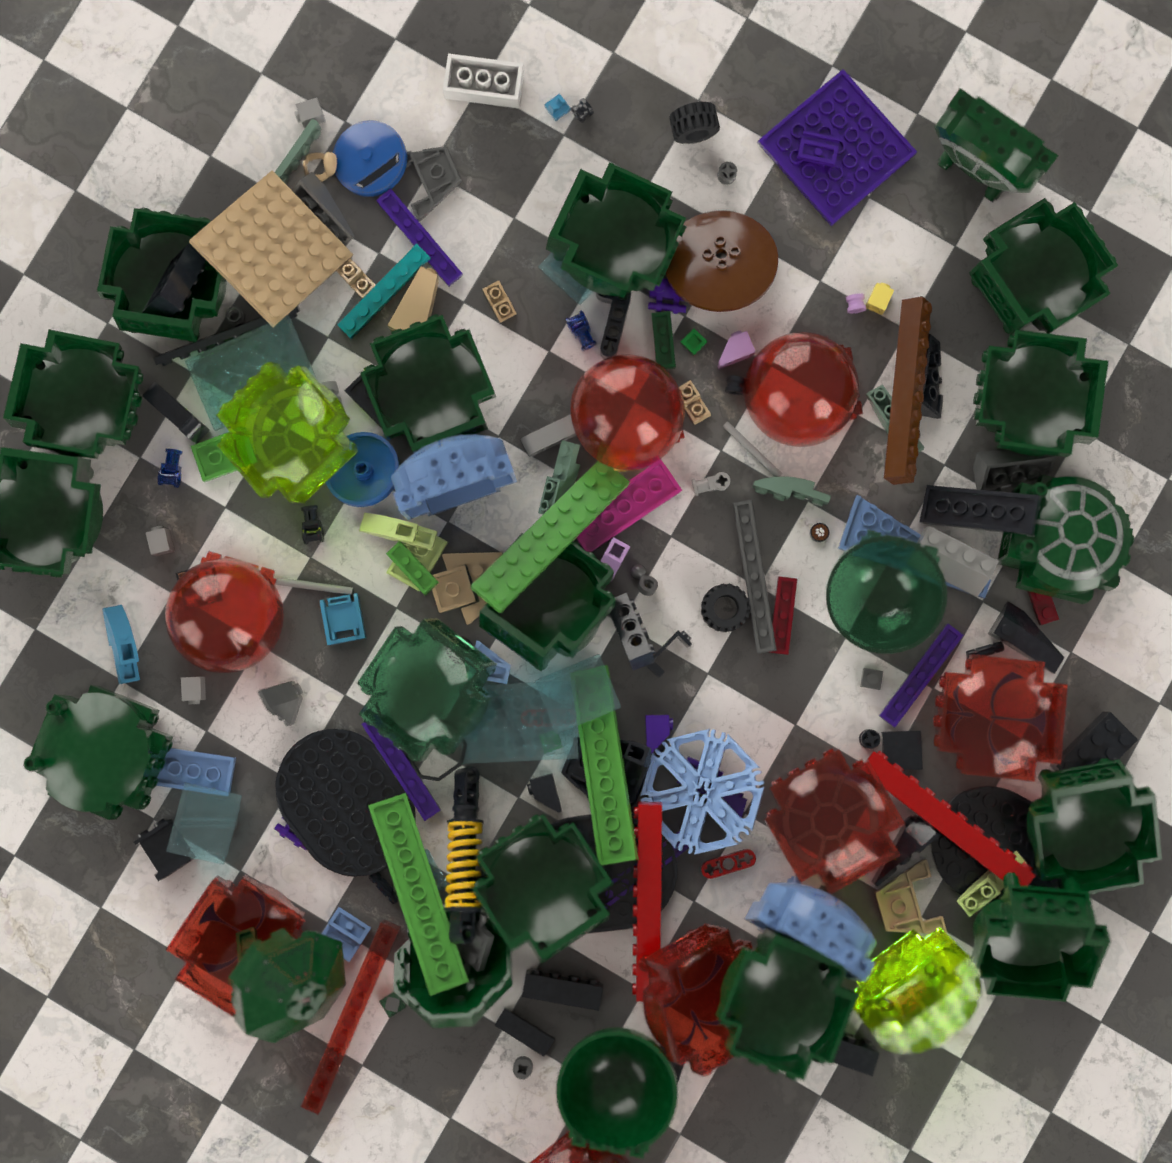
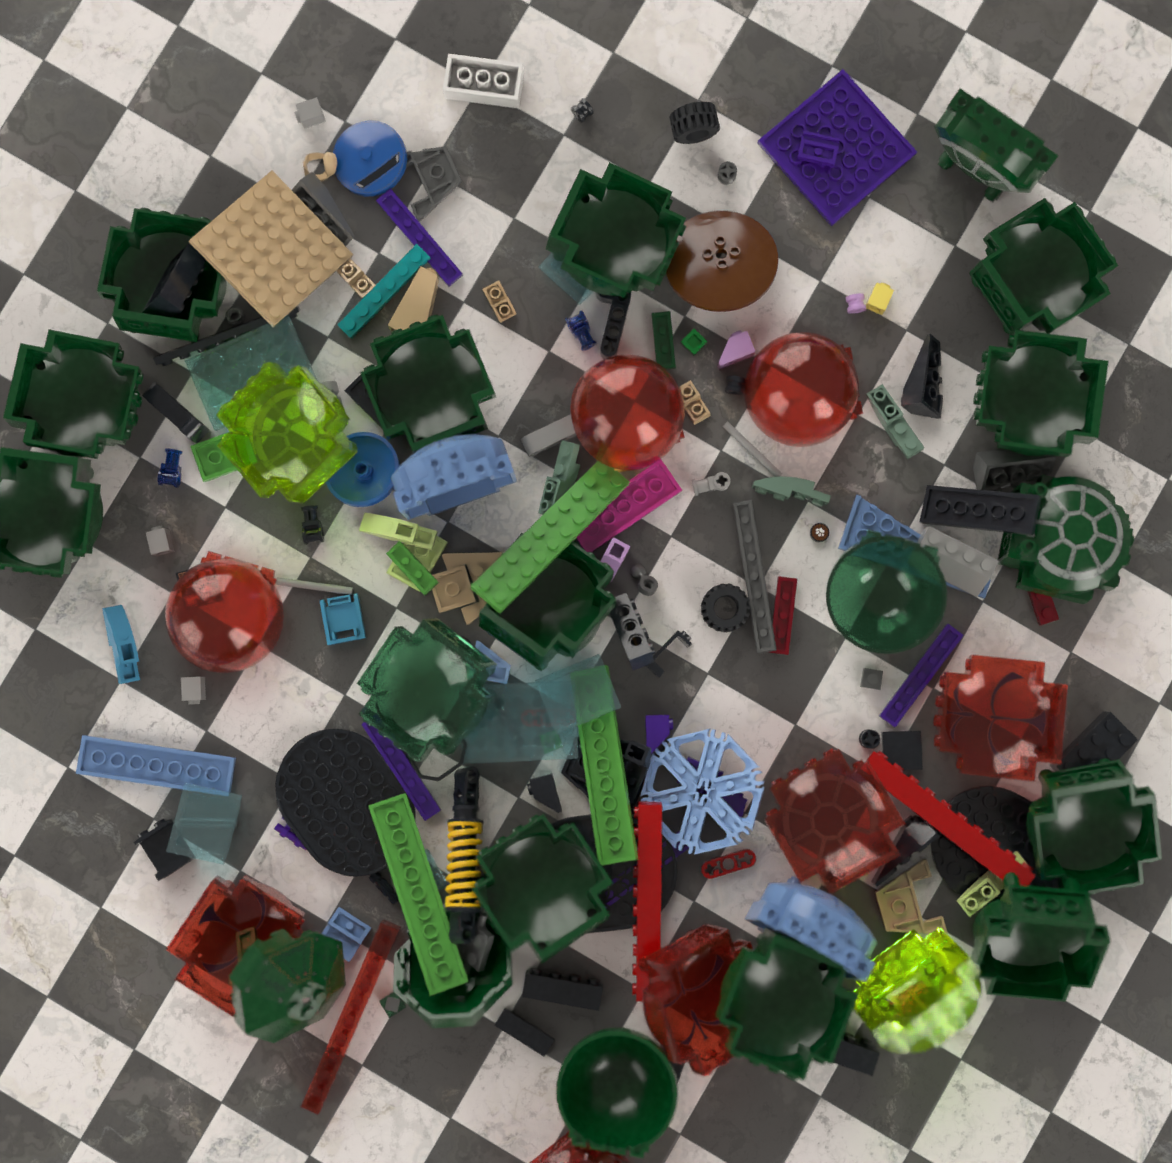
(99, 752): dark green windscreen -> none
(283, 701): dark grey wedge -> none
(300, 148): sand green plate -> none
(522, 1063): dark grey wheel -> none
(557, 107): dark azure tile -> none
(666, 292): dark purple plate -> none
(908, 391): reddish brown brick -> none
(986, 650): black axle -> none
(1021, 634): black wedge -> none

